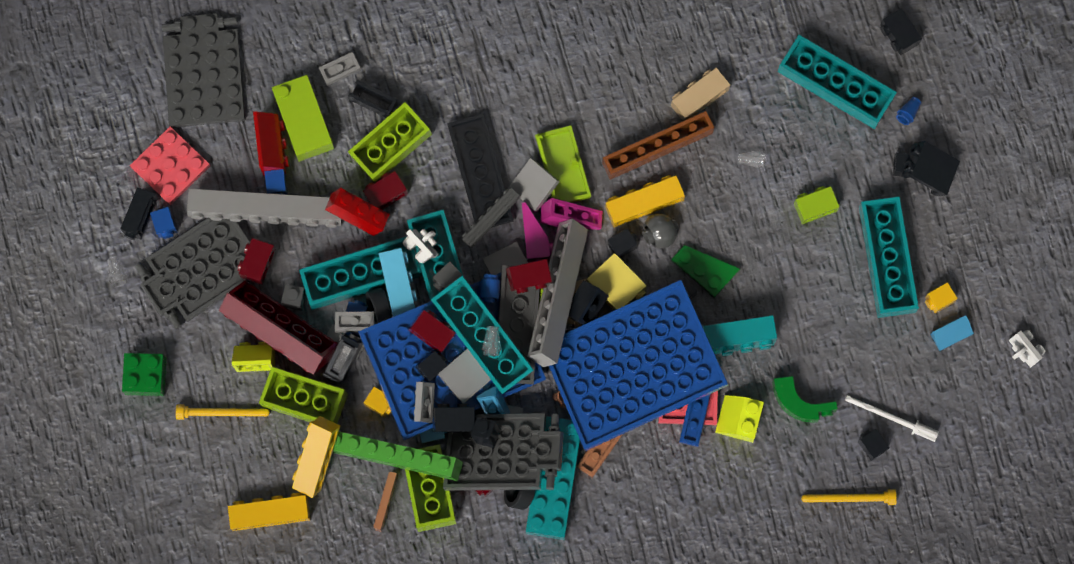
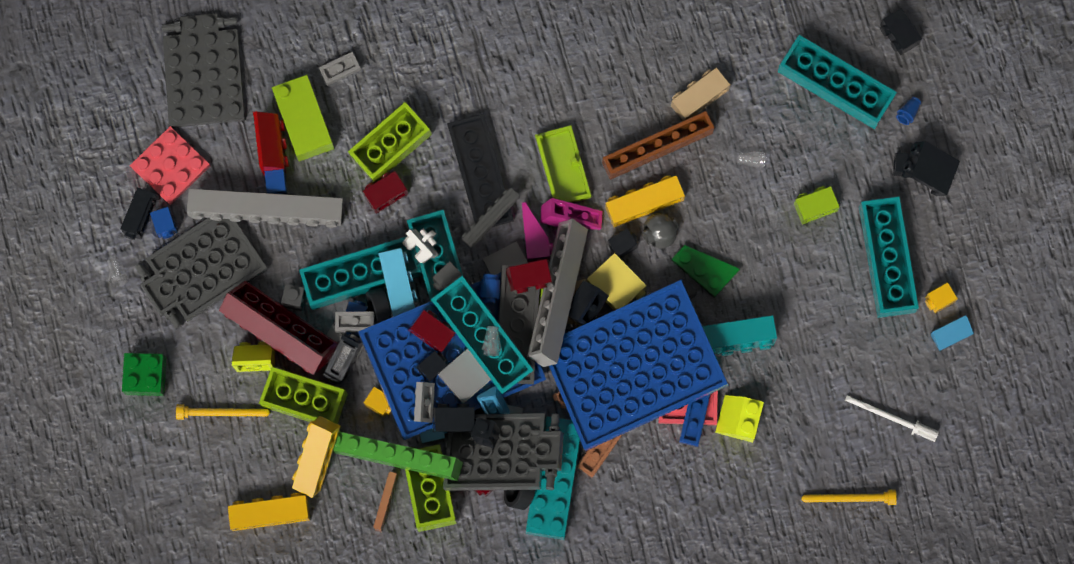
(256, 261): dark red brick -> none
(357, 211): red brick -> none
(373, 99): black window -> none
(534, 184): light grey tile -> none
(794, 406): green arch -> none
(873, 444): black brick -> none
(1025, 349): white hips -> none

